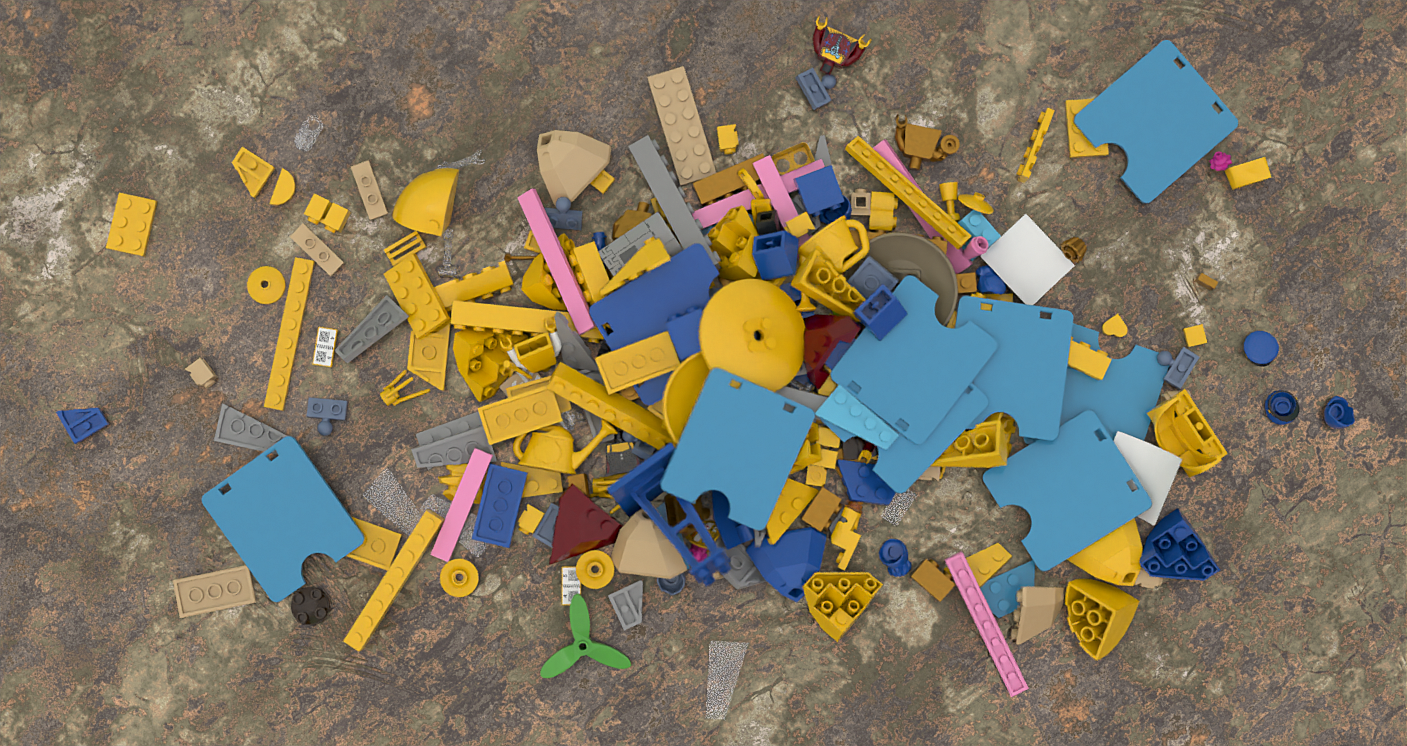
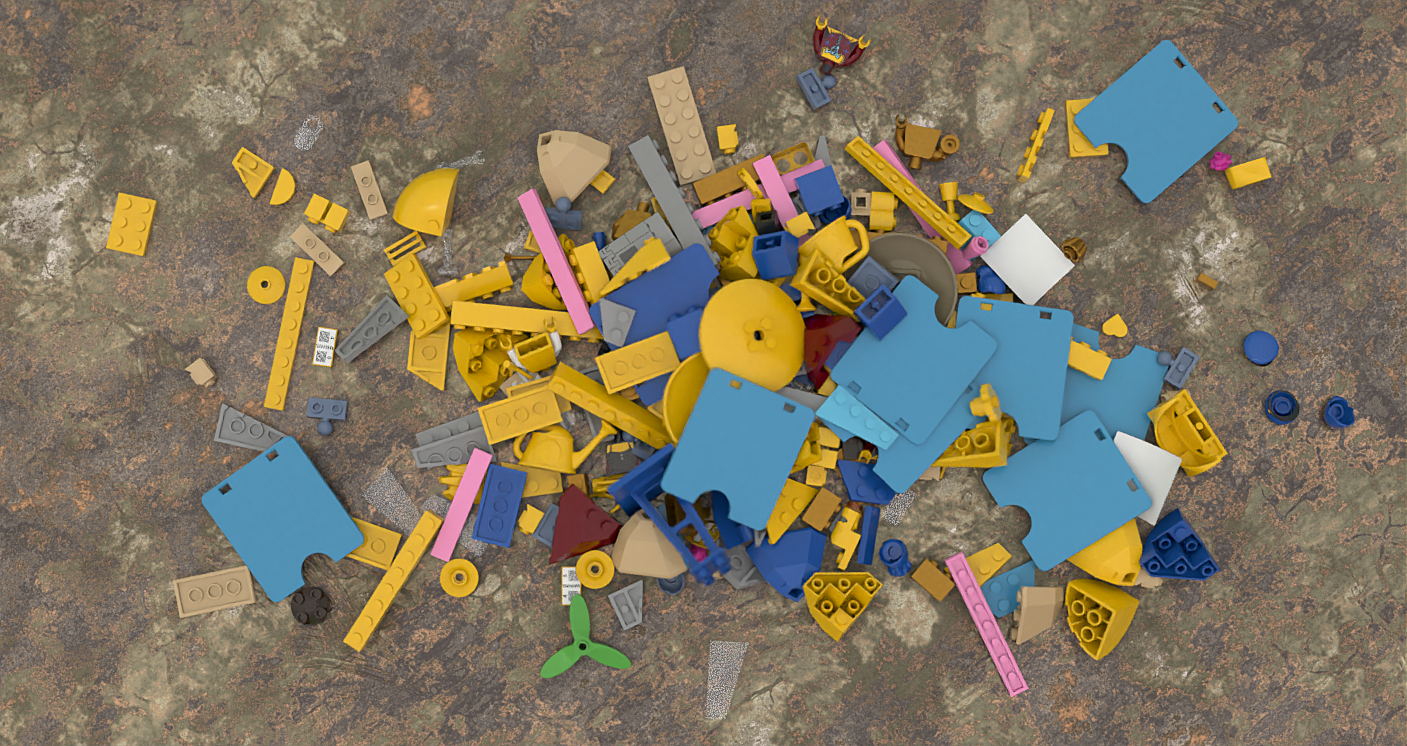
(82, 422): blue wing -> none
(391, 394): yellow plant -> none
(573, 350): light grey wing -> none
(615, 321): none -> light grey wing
(868, 535): none -> blue tile
(987, 404): none -> yellow plant
(1195, 335): yellow tile -> none

